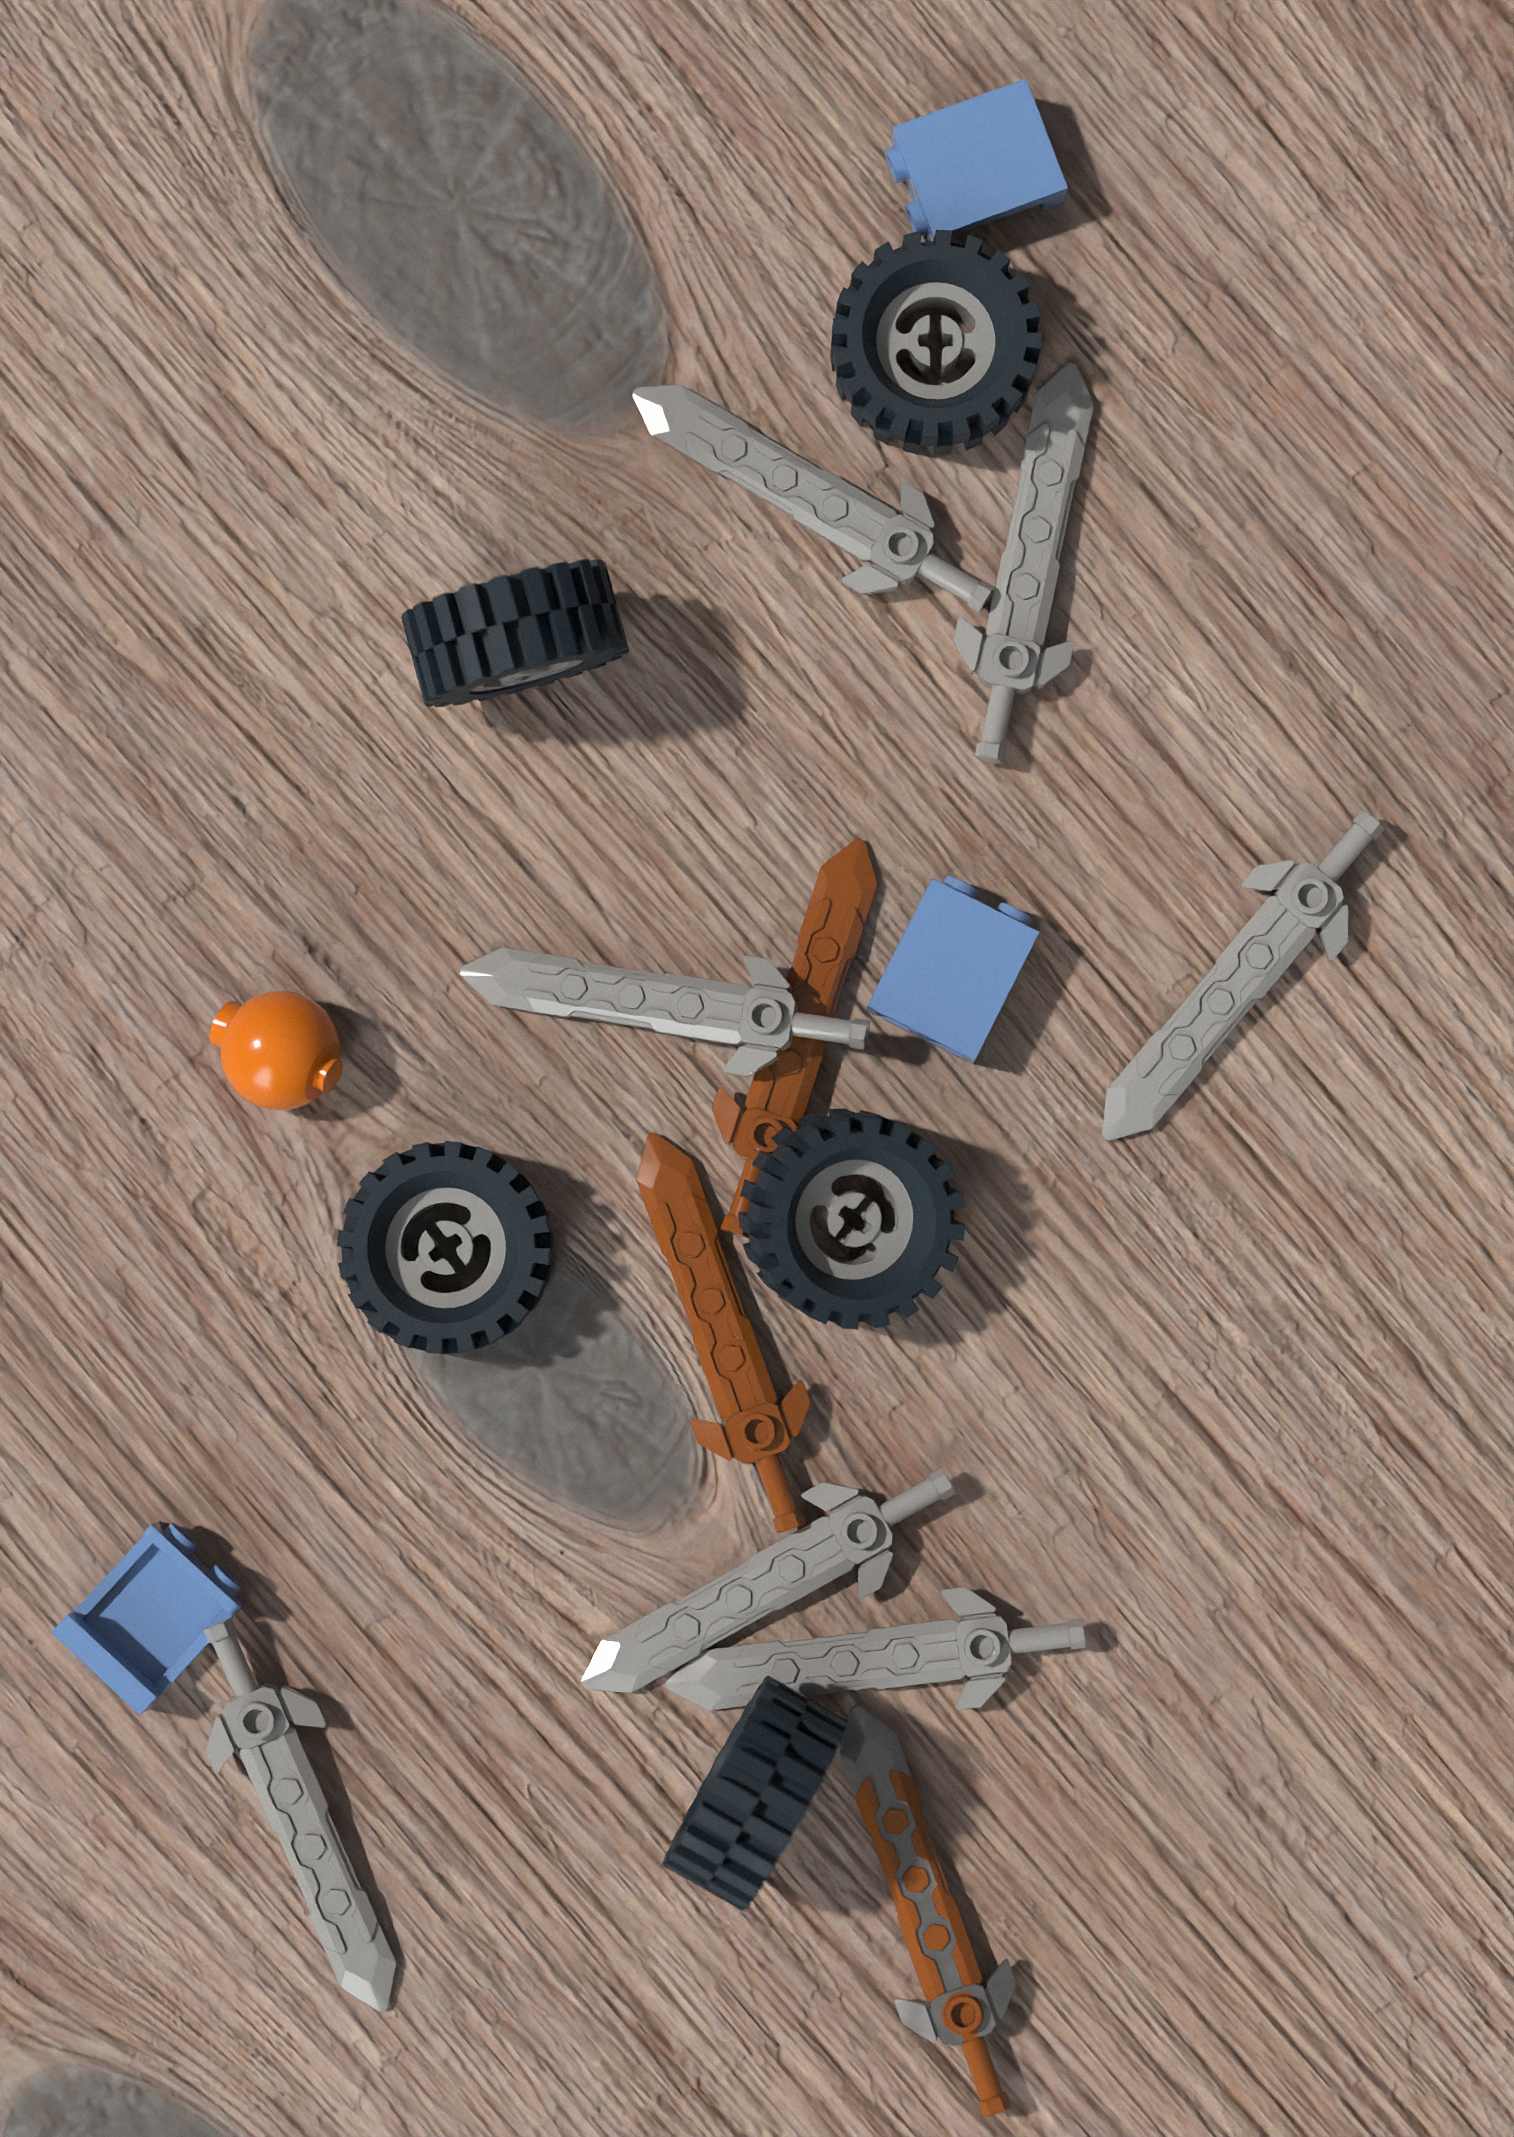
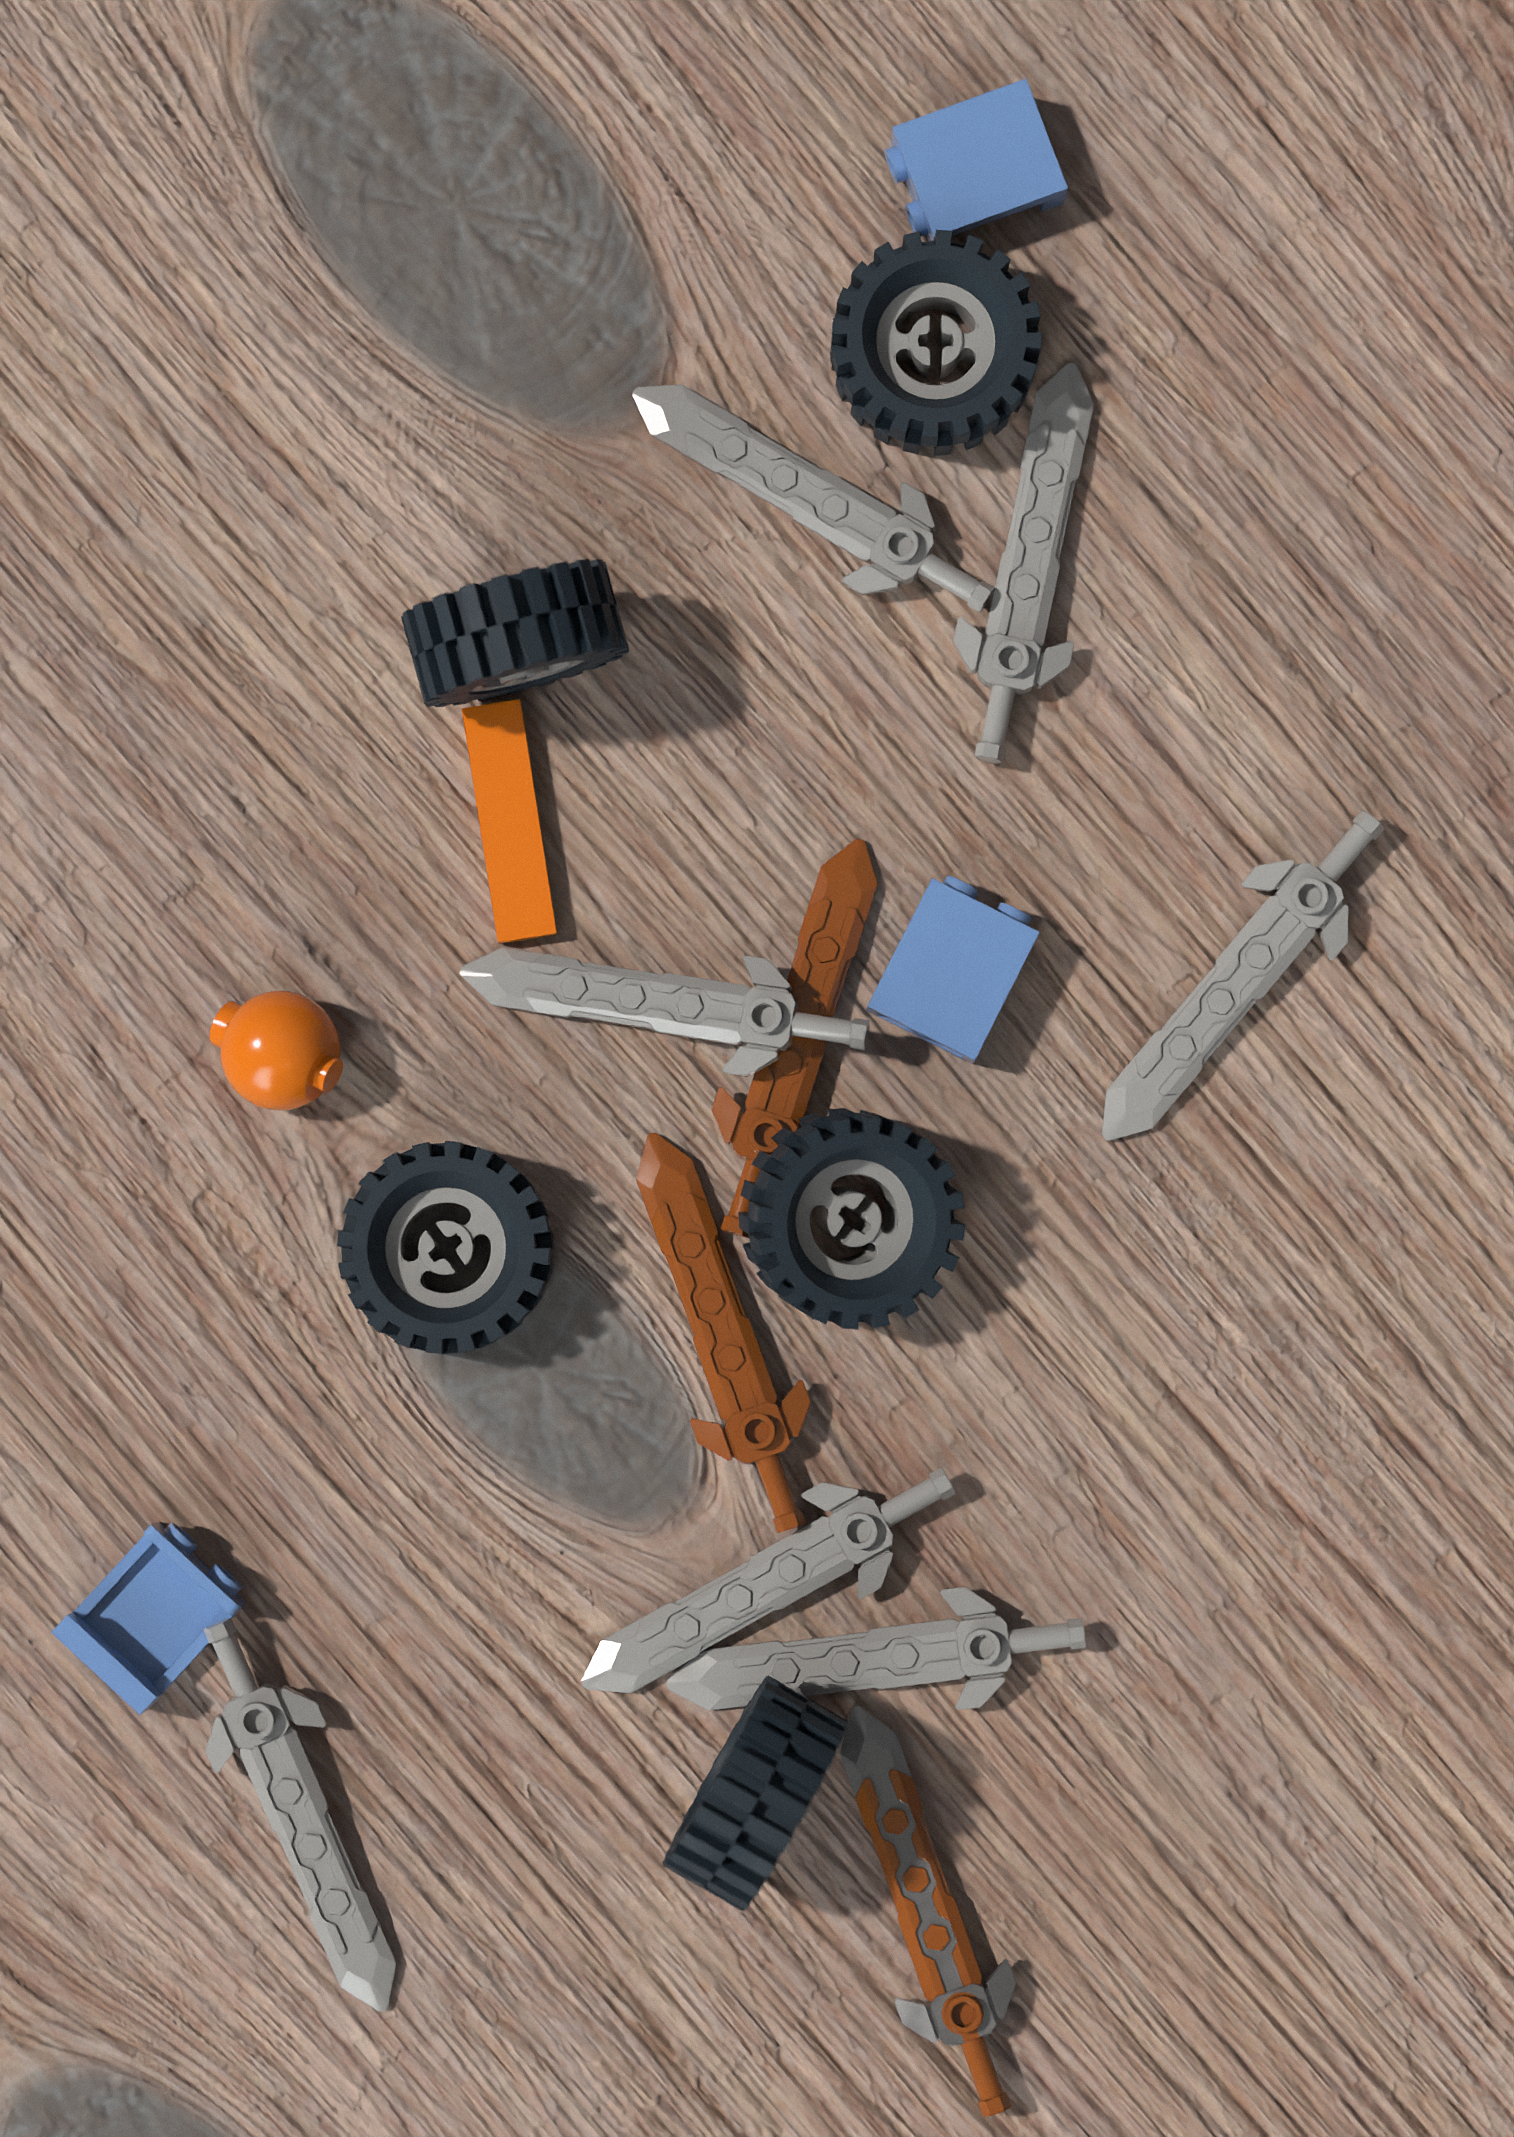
(509, 821): none -> orange tile

